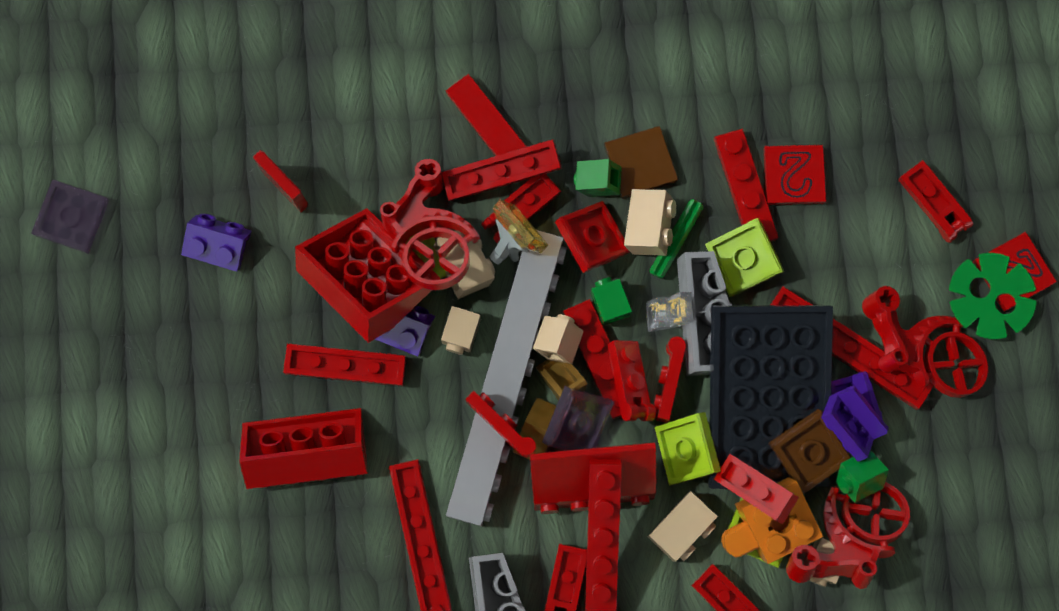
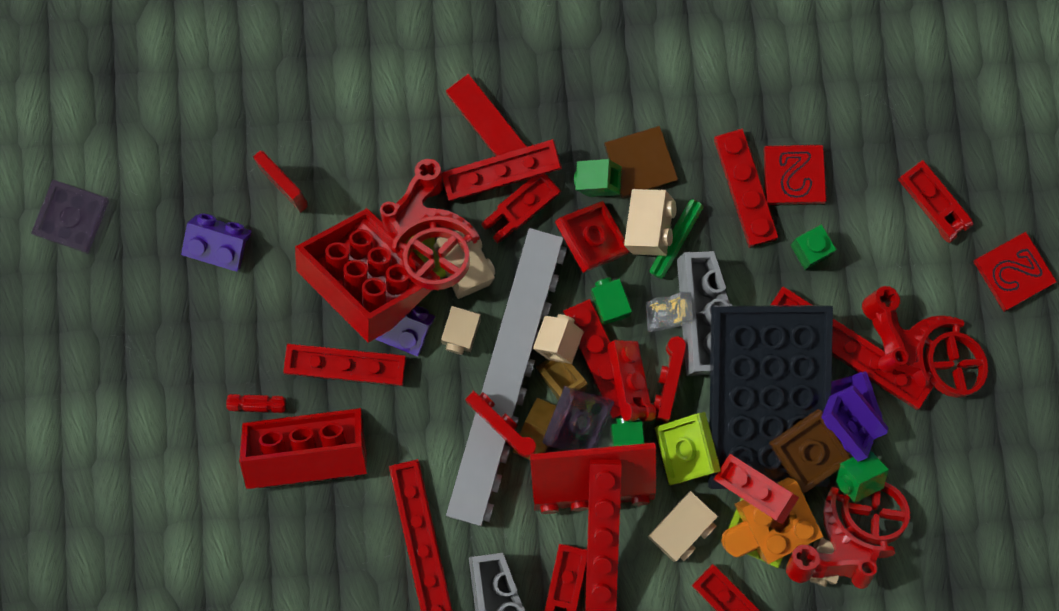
(256, 403): none -> red axle
(515, 234): clear yellow piece -> none
(626, 433): none -> green brick
(745, 257): lime tile -> none
(813, 247): none -> green brick
(991, 321): green piece -> none

